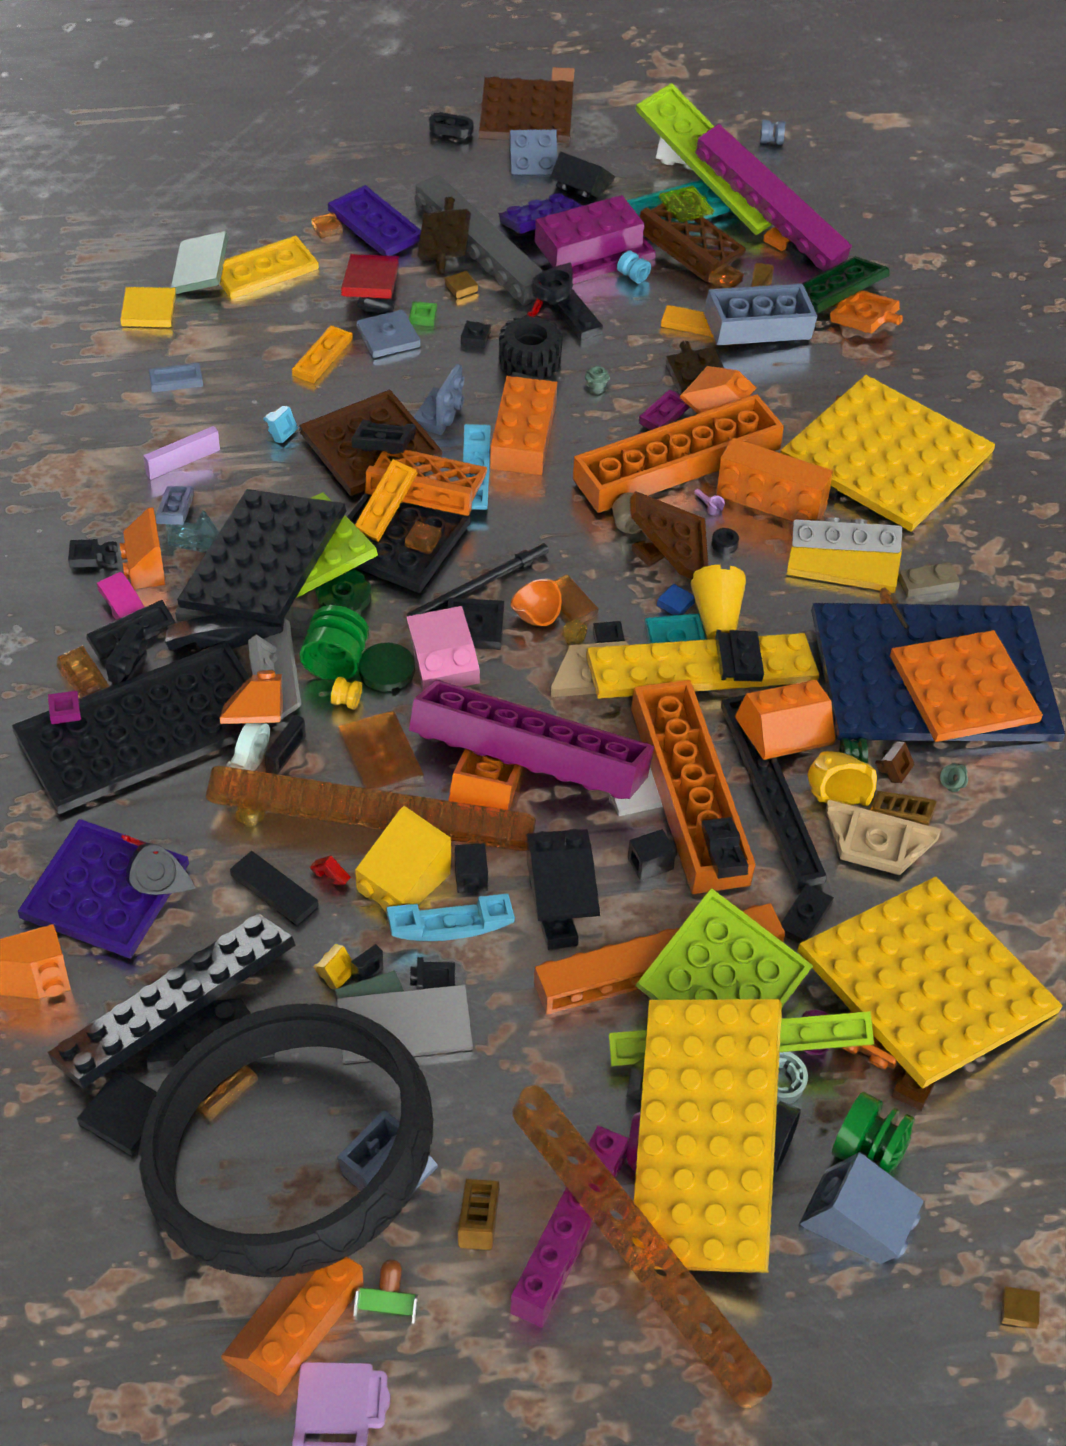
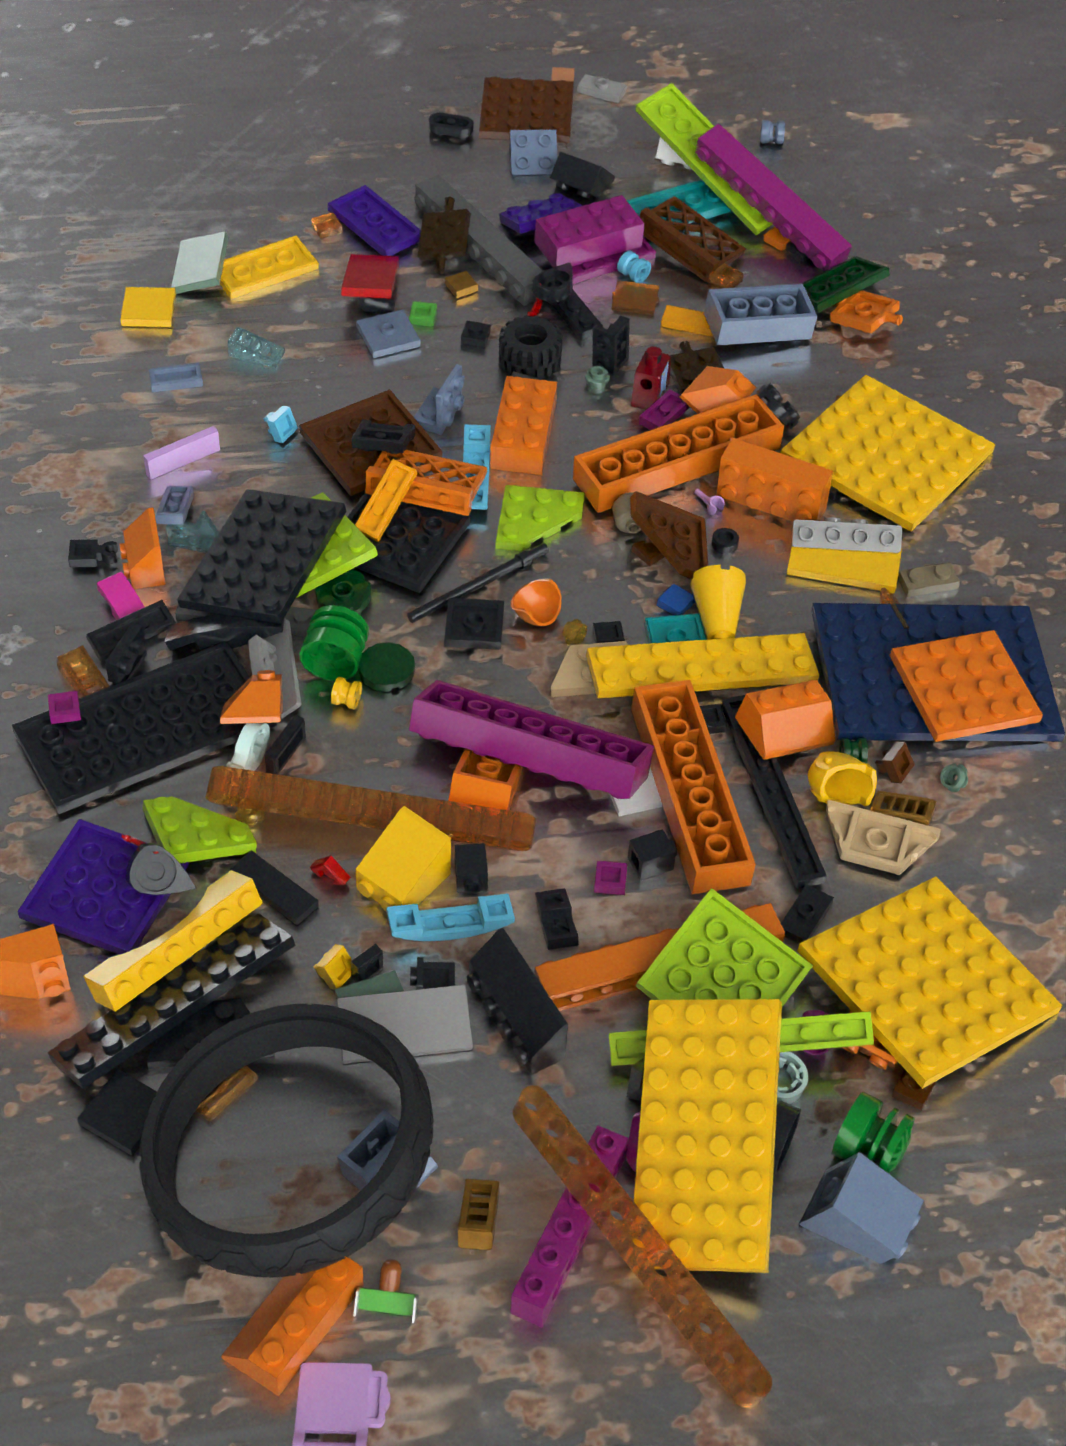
(131, 973): none -> yellow arch
(196, 832): none -> lime plate
(246, 345): none -> clear light blue slope
(322, 354): light orange tile -> none
(381, 752): clear orange tile -> none
(423, 537): clear orange plate -> none
(444, 647): bright pink slope -> none
(518, 1003): none -> black slope
(535, 514): none -> lime plate
(562, 874): black slope -> none
(574, 601): clear orange tile -> none
(601, 88): none -> light grey plate
(610, 877): none -> magenta plate
(611, 345): none -> black bracket
(635, 297): none -> clear orange piece
(652, 367): none -> dark red torso
(686, 203): clear neon green piece -> none
(714, 718): none -> black tile
(723, 847): black slope -> none
(739, 655): black plate -> none
(762, 275): pearl gold slope -> none
(784, 411): none -> black plate
(1020, 1307): pearl gold tile -> none

